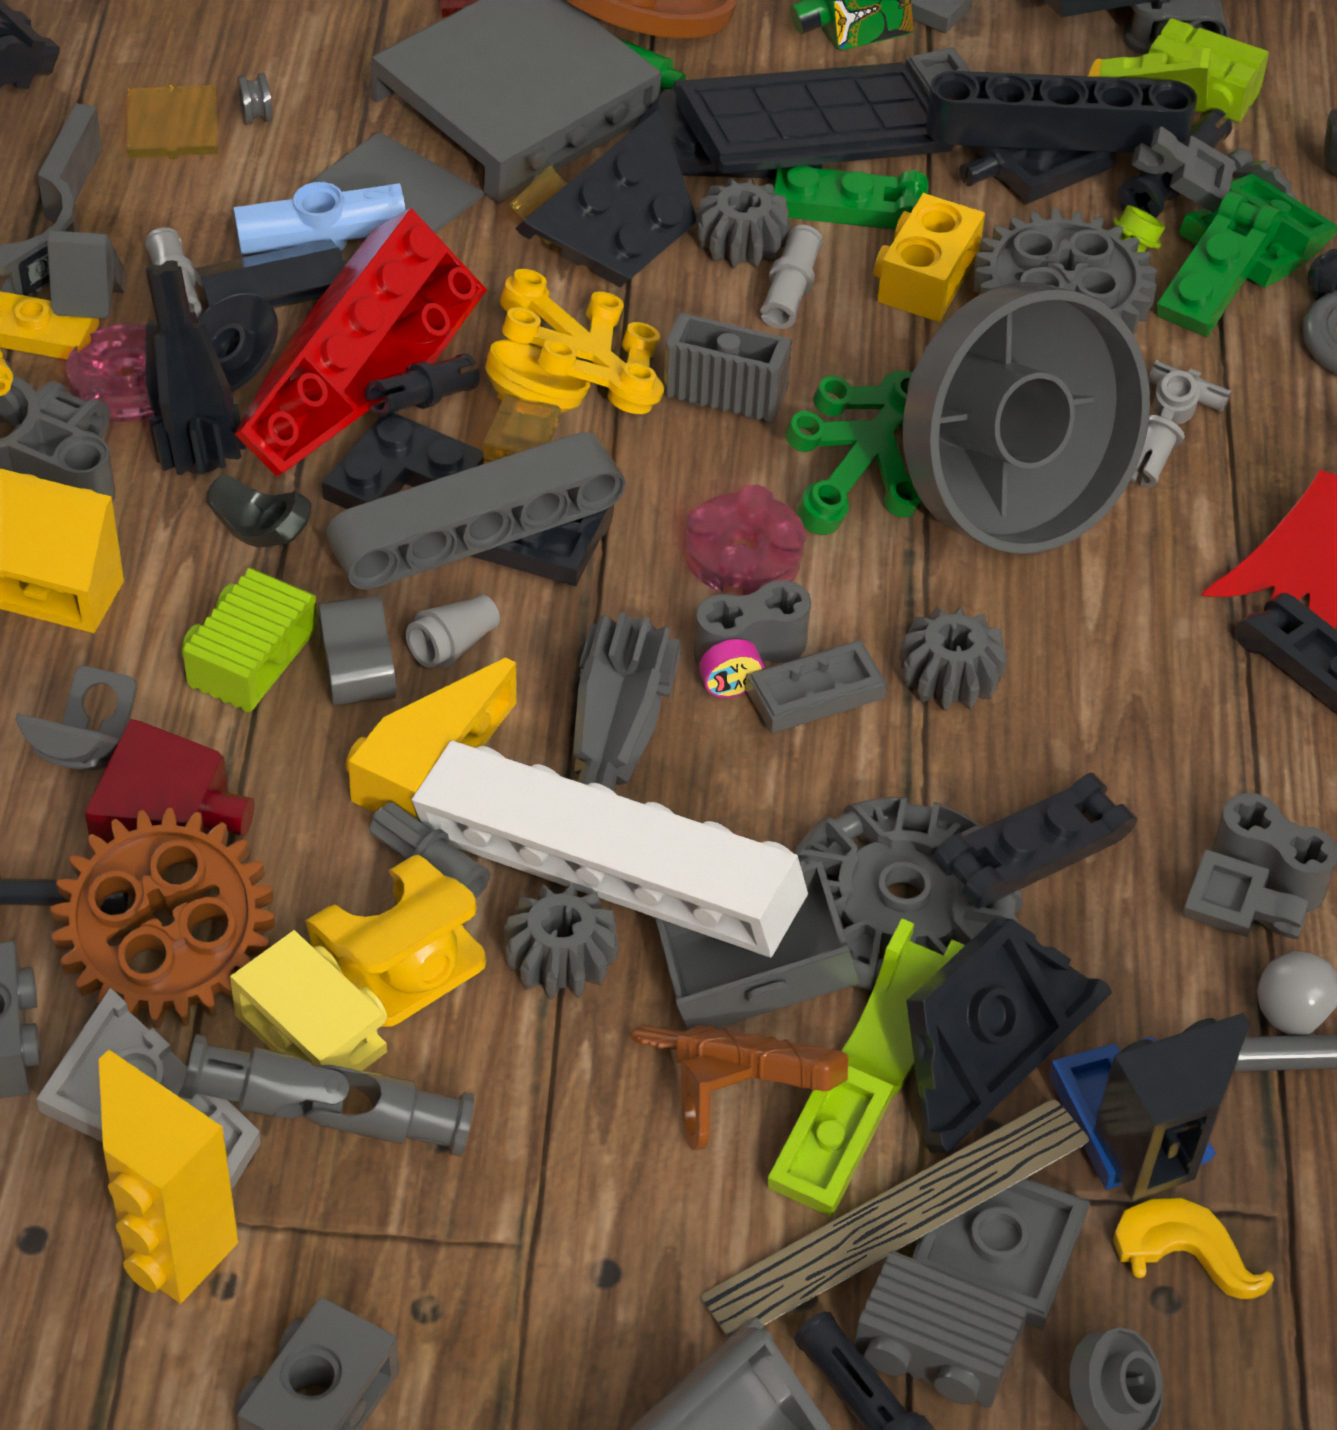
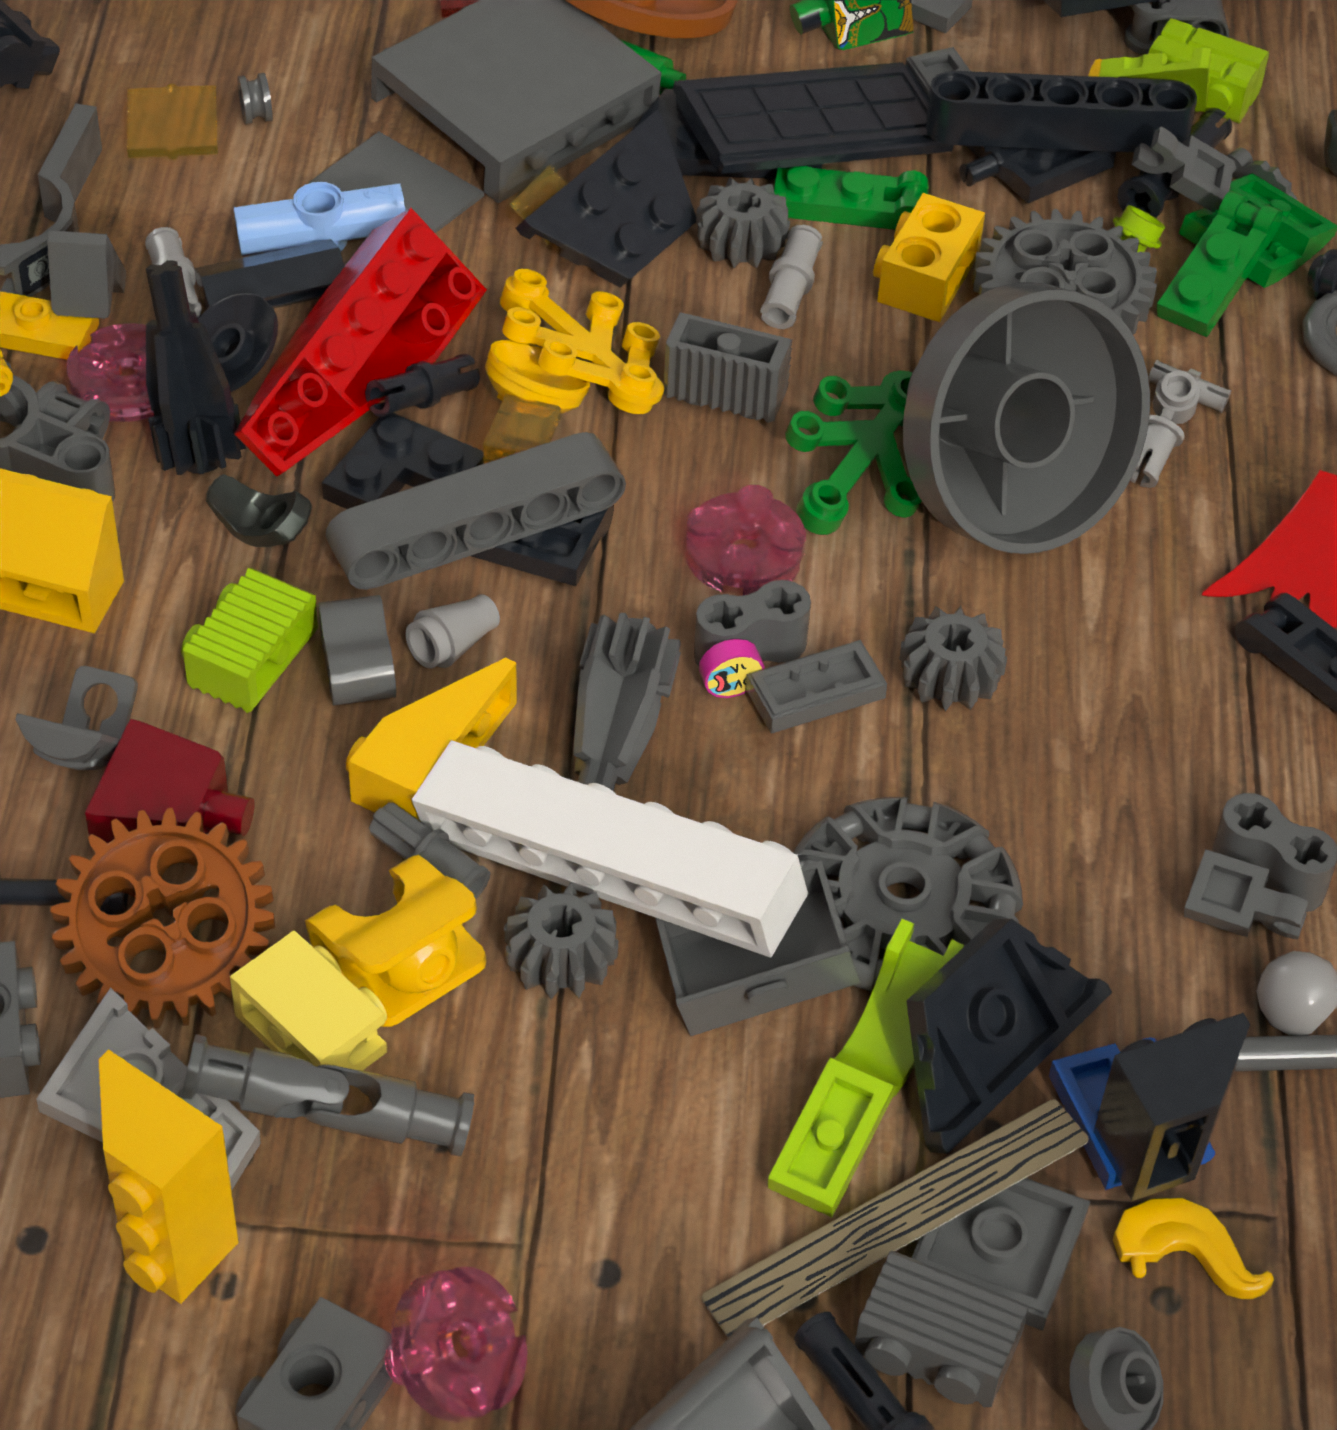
(424, 1352): none -> clear pink plate
(723, 1057): dark orange piece -> none
(1034, 842): black plate -> none

